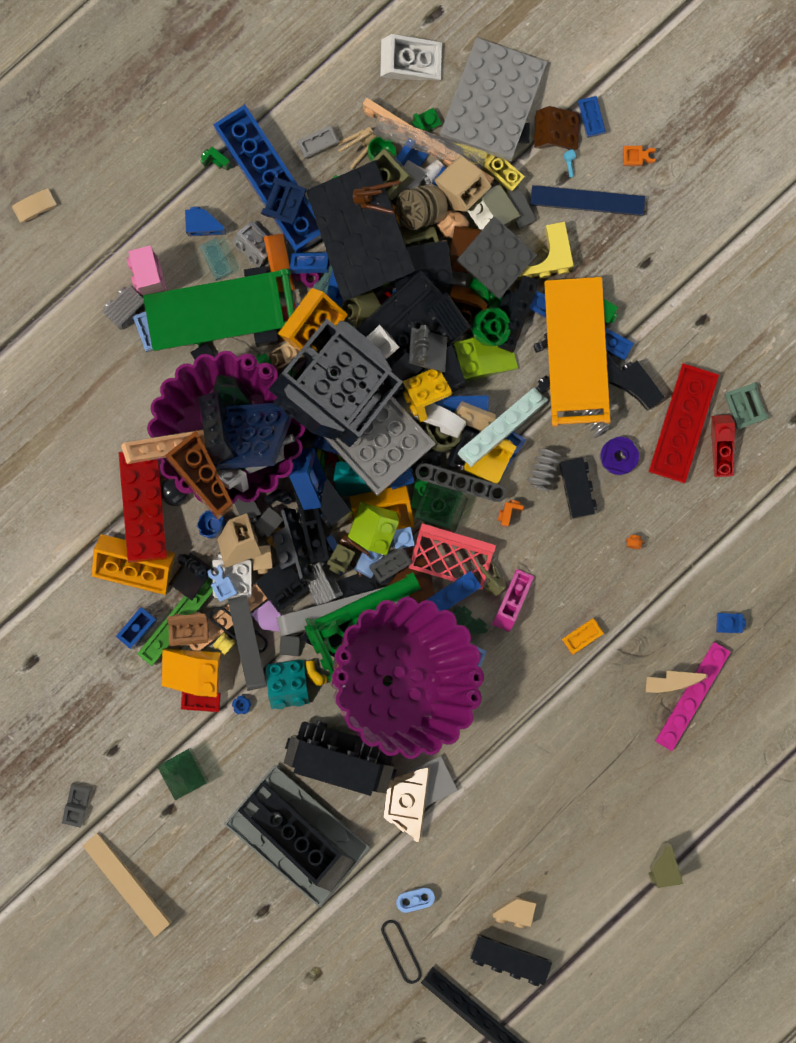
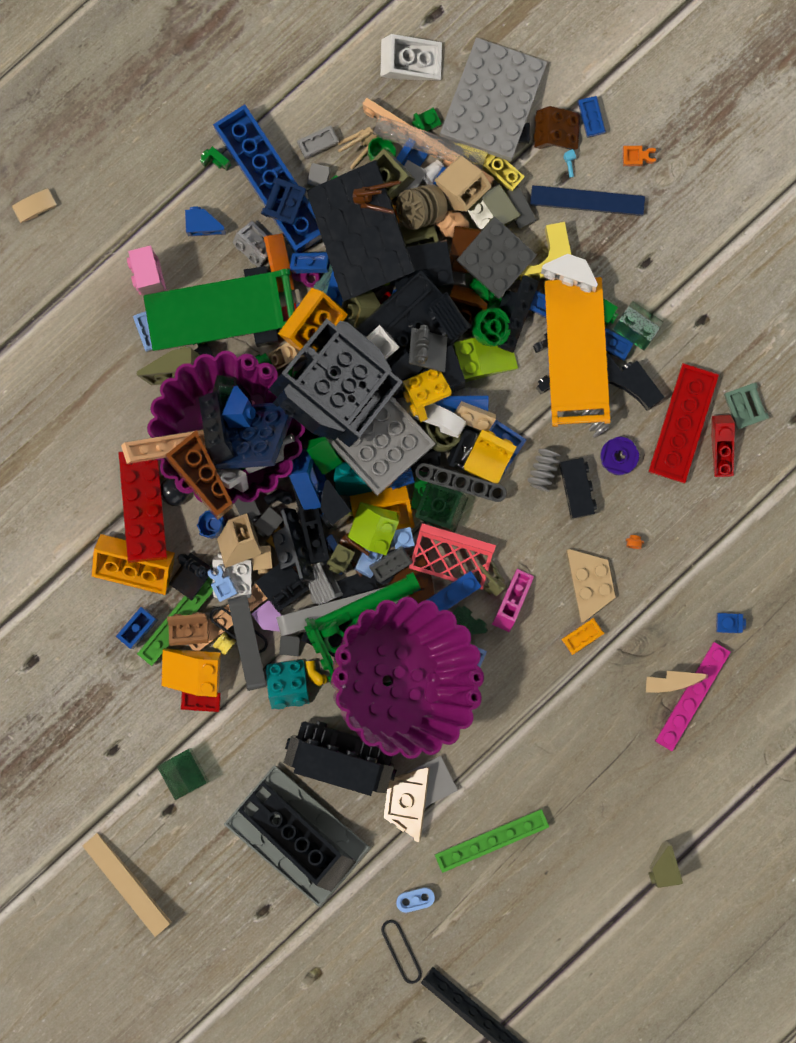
(76, 805): dark grey slope -> none
(124, 307): light grey brick -> none
(165, 366): none -> olive slope
(216, 259): clear light blue plate -> none
(238, 410): none -> blue slope
(246, 704): blue plate -> none
(318, 174): none -> light grey slope
(323, 454): none -> green slope
(491, 840): none -> bright green plate
(502, 427): light aqua plate -> none
(505, 514): orange bracket -> none
(511, 960): black brick -> none
(517, 911): tan slope -> none
(571, 272): none -> white slope
(591, 582): none -> tan wing
(638, 325): none -> clear green slope

